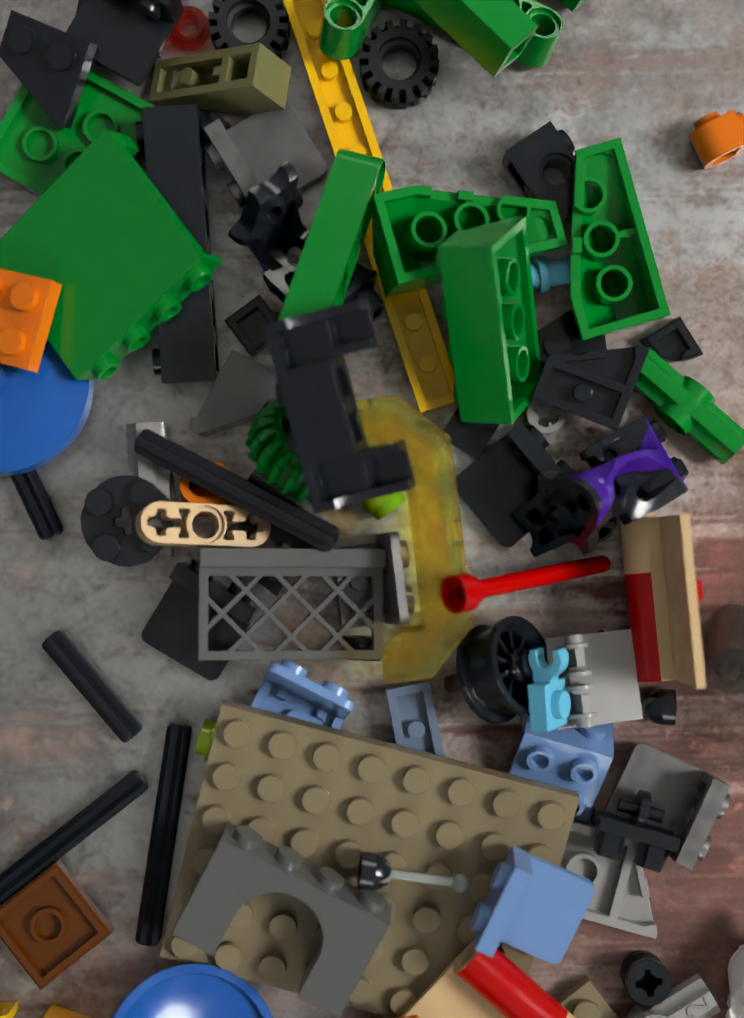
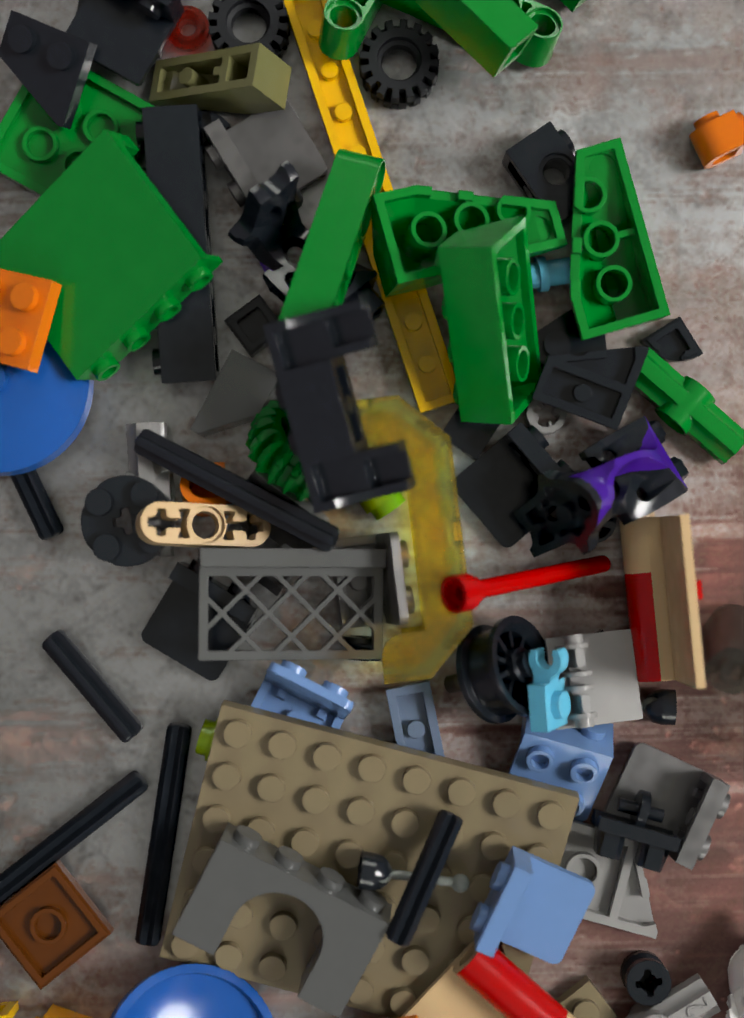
(424, 878): none -> black axle

